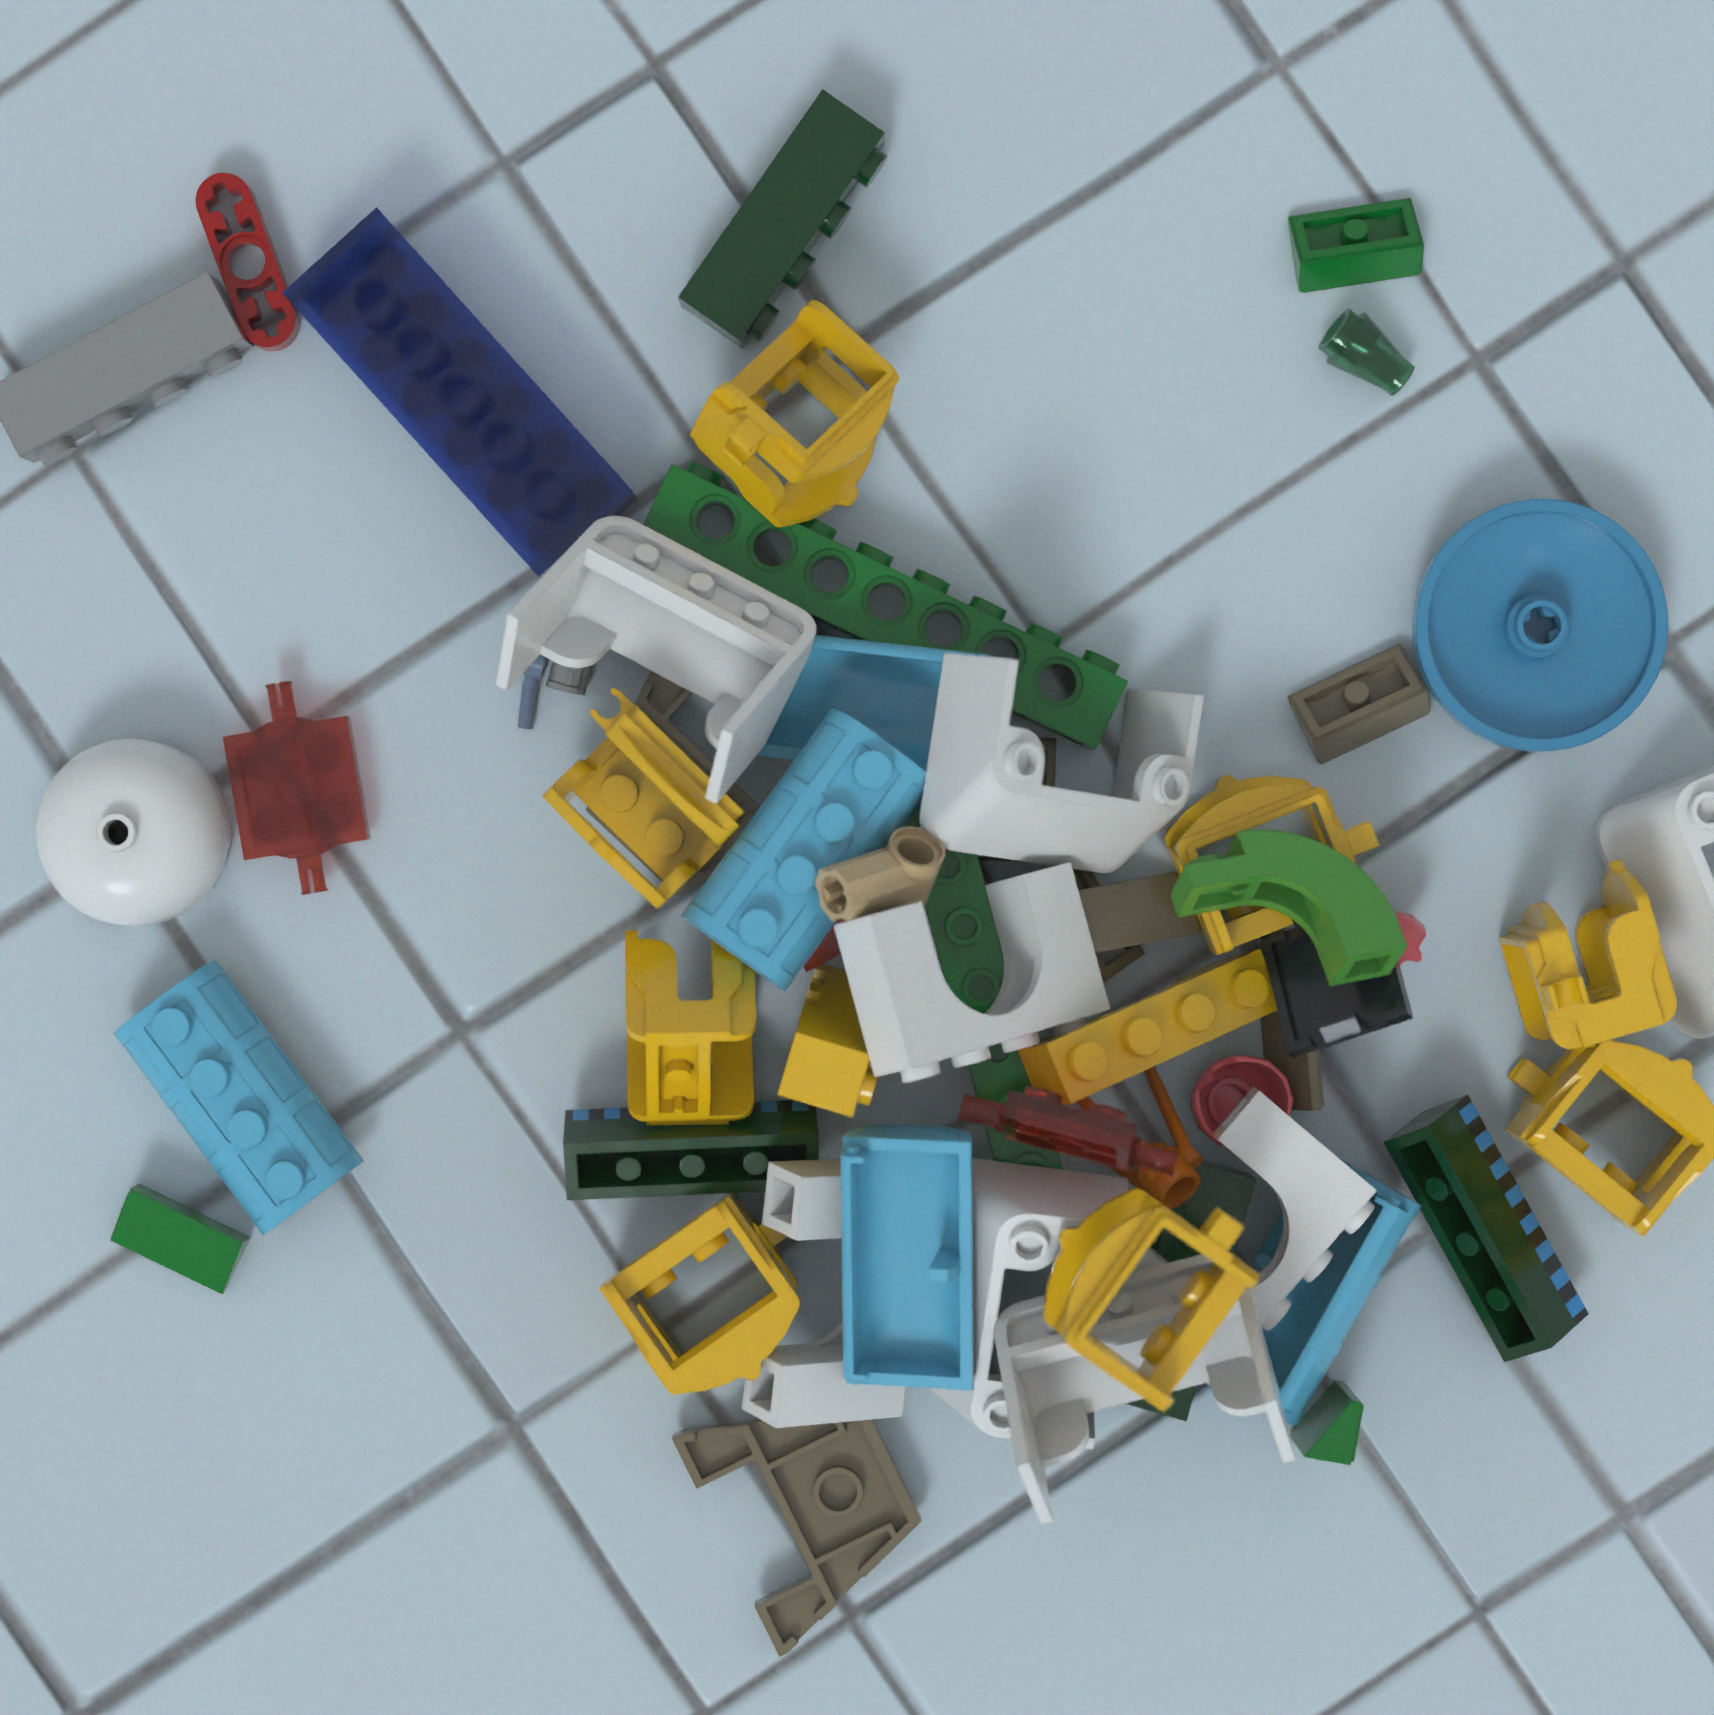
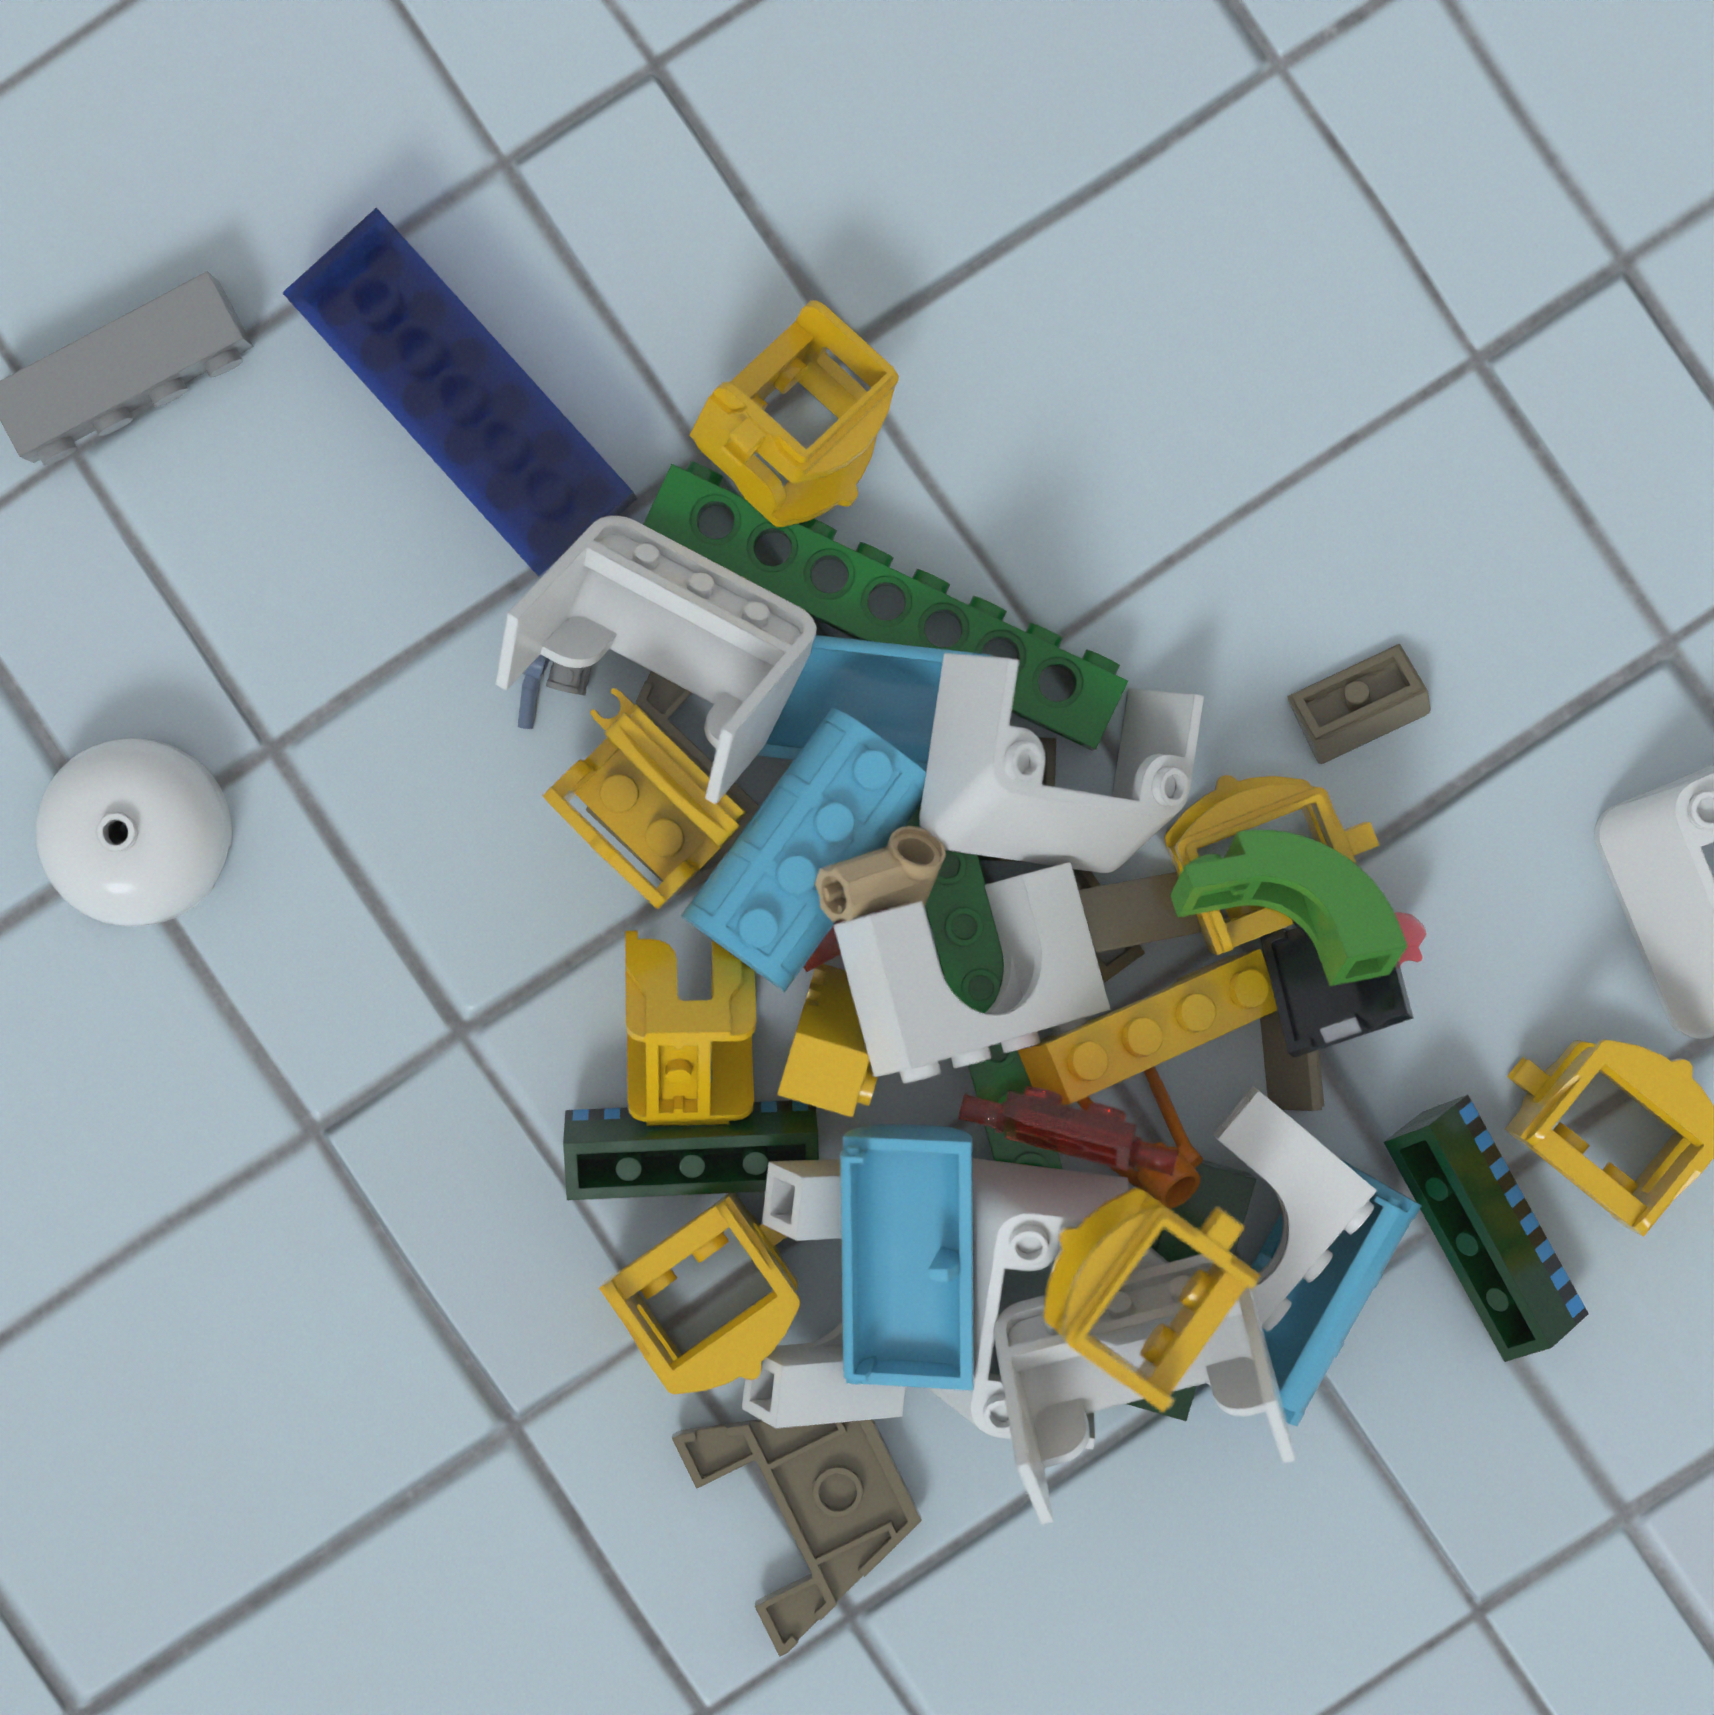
(179, 1238): green slope -> none
(214, 225): red beam -> none
(238, 1096): medium azure container -> none
(296, 787): clear red plate -> none
(783, 220): dark green brick -> none
(1228, 1081): coral hair -> none
(1330, 1426): green slope -> none
(1356, 245): green slope -> none
(1365, 352): clear green cone -> none
(1540, 625): dark azure dish -> none
(1620, 959): yellow animal -> none

